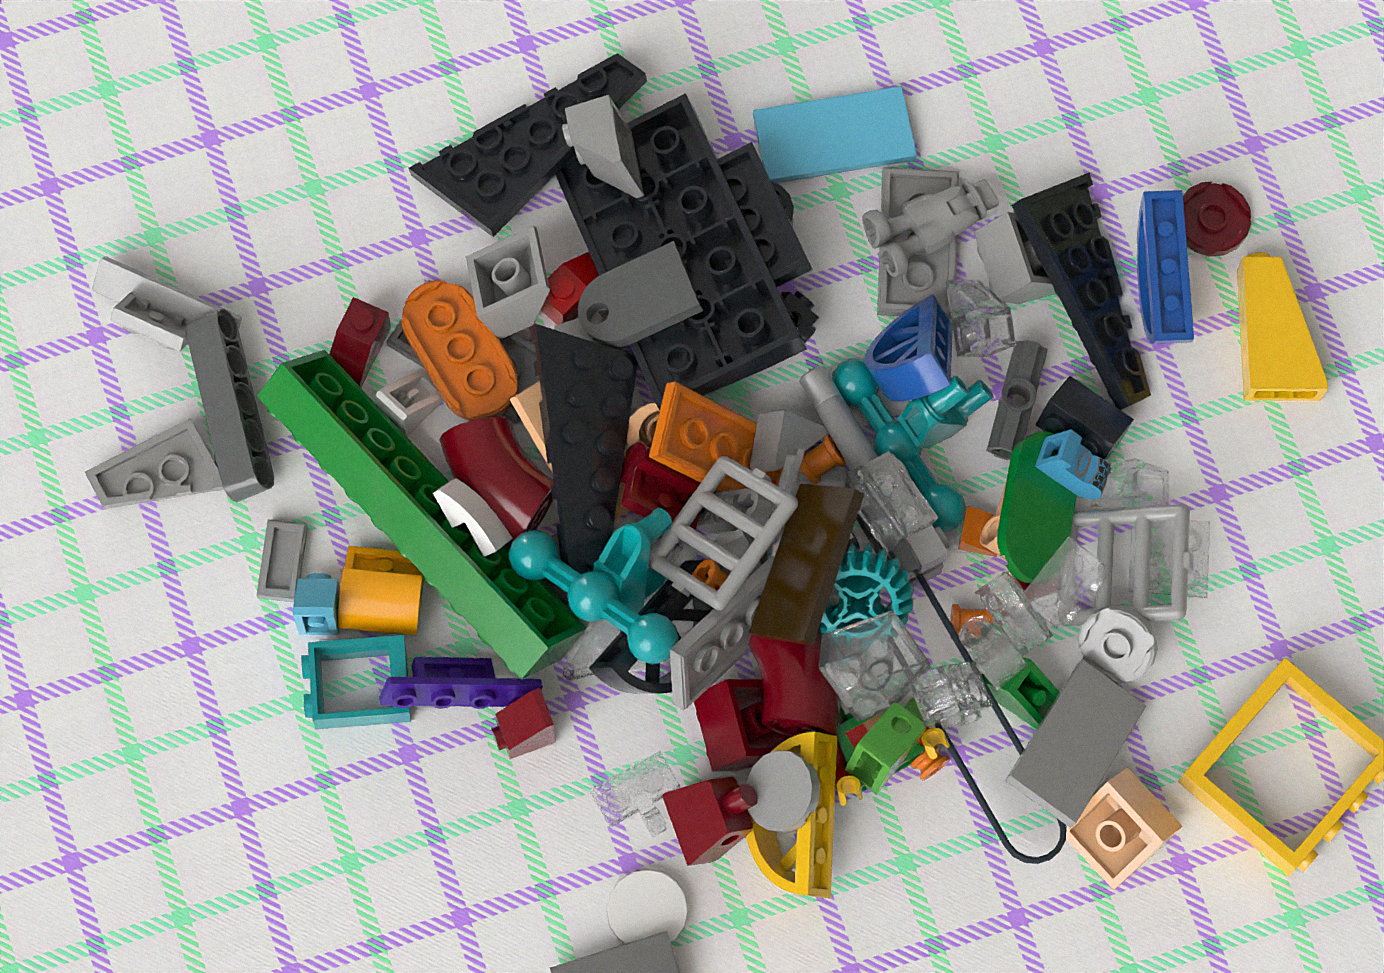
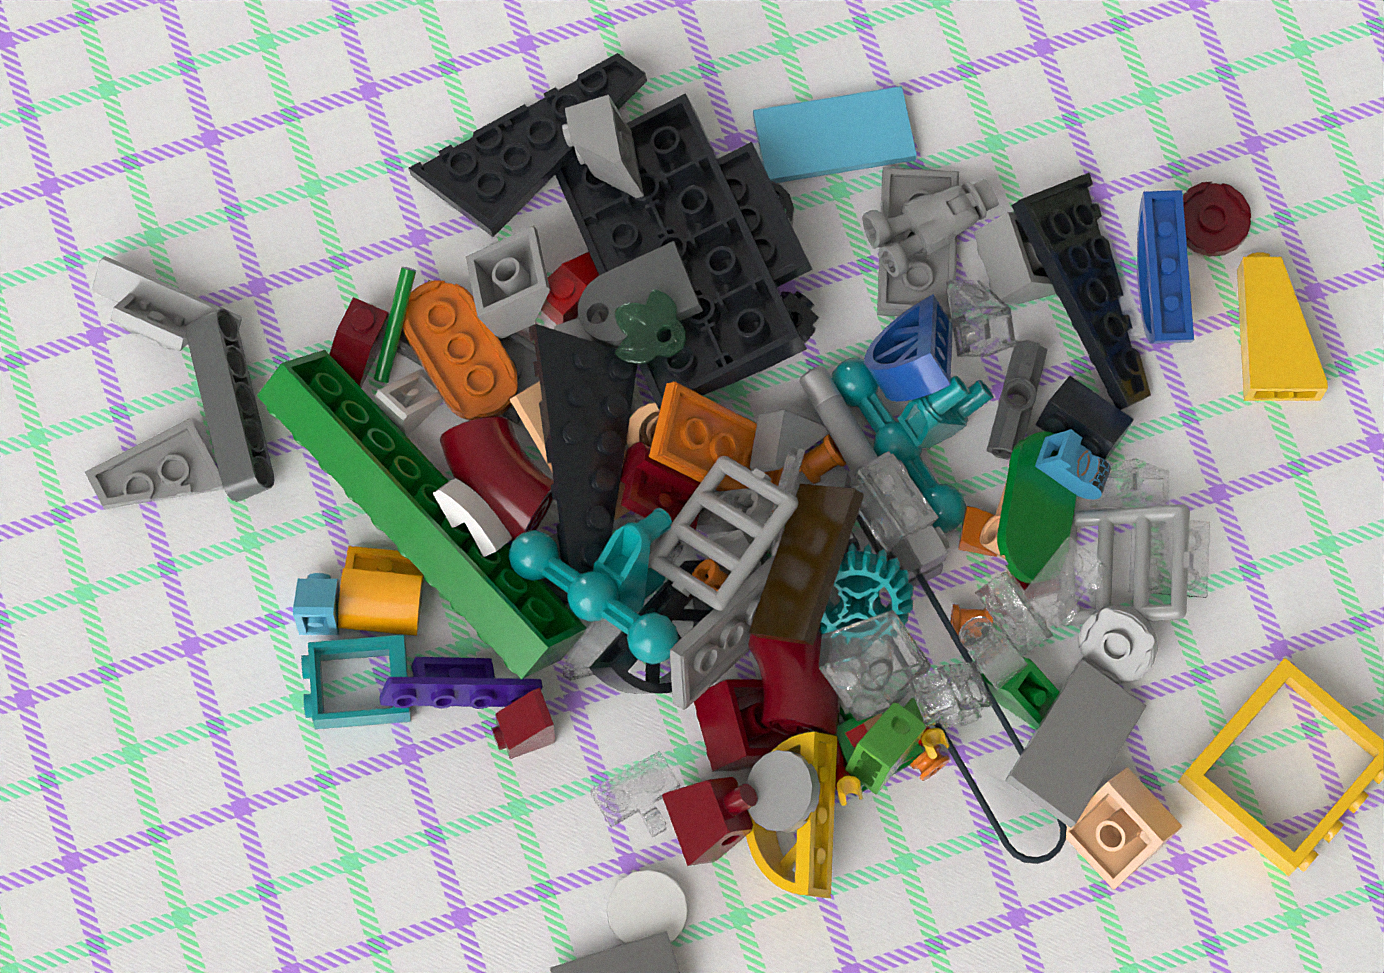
(281, 560): light grey tile -> none
(395, 324): none -> green bar
(643, 329): none -> clear green plate

